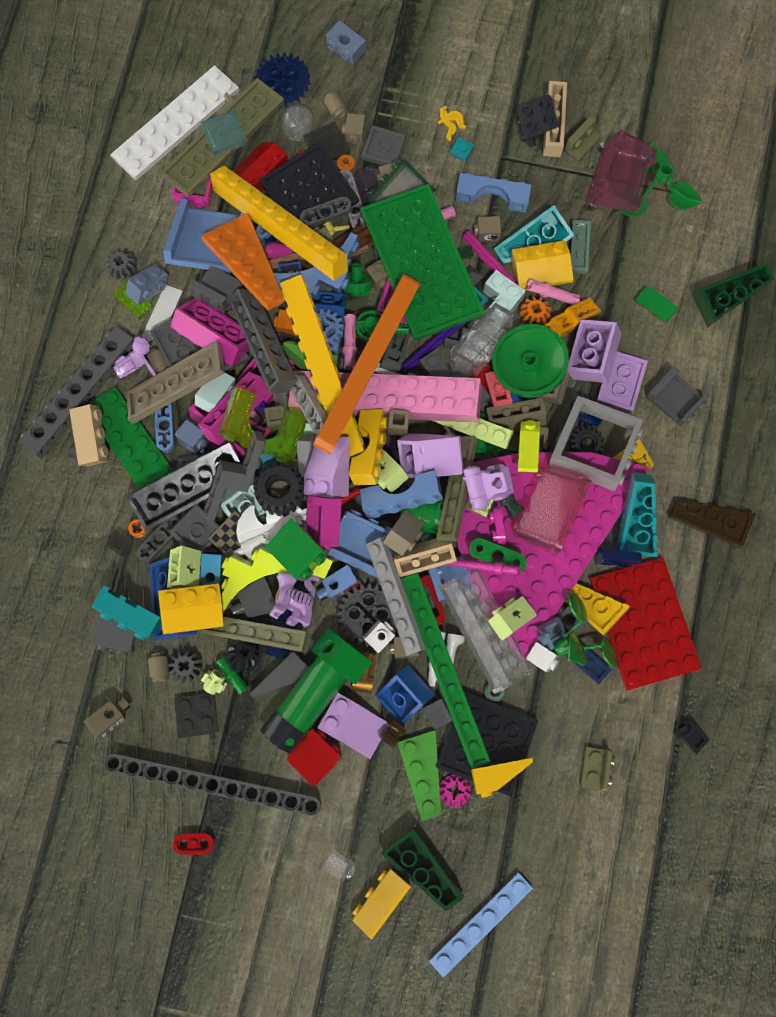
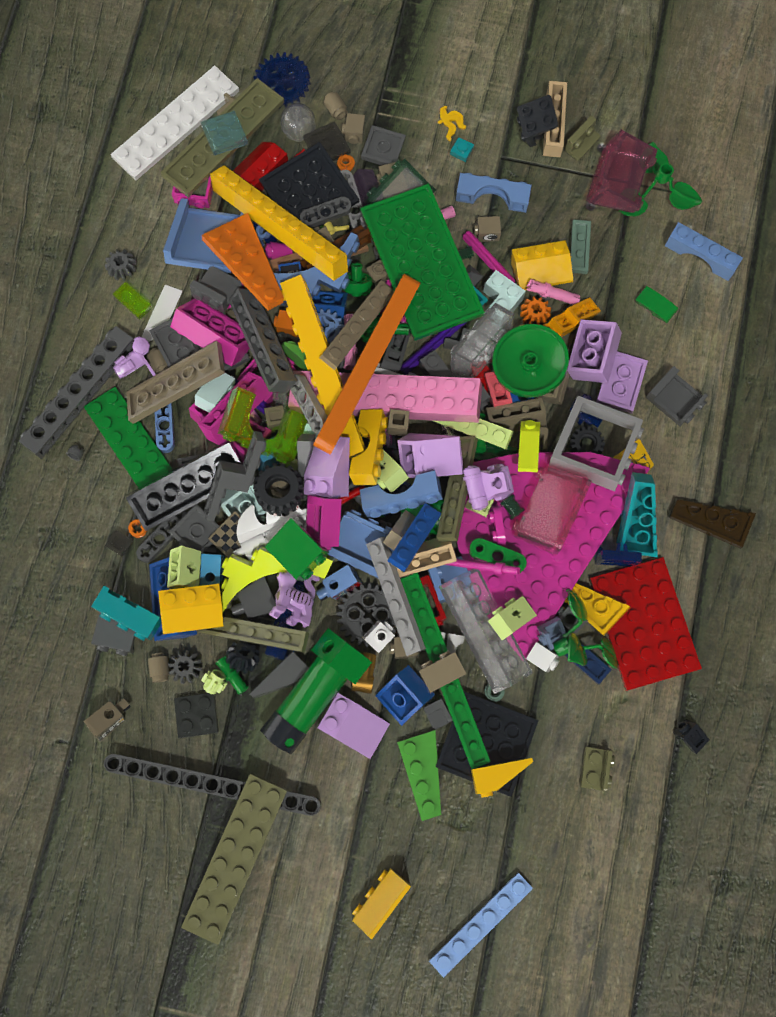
(88, 435): tan brick -> none
(146, 284): sand blue brick -> none
(192, 438): sand blue brick -> none
(194, 844): red plate -> none
(234, 858): none -> olive plate
(314, 757): red bracket -> none
(340, 865): clear brick -> none
(345, 42): sand blue brick -> none
(357, 325): none -> dark tan plate
(392, 733): dark brown wheel -> none
(414, 537): none -> blue plate
(420, 864): dark green wedge -> none
(442, 672): none -> dark tan brick
(461, 798): dark pink gear -> none
(543, 229): teal wedge -> none
(721, 260): none -> medium blue arch
(725, 295): dark green wedge -> none

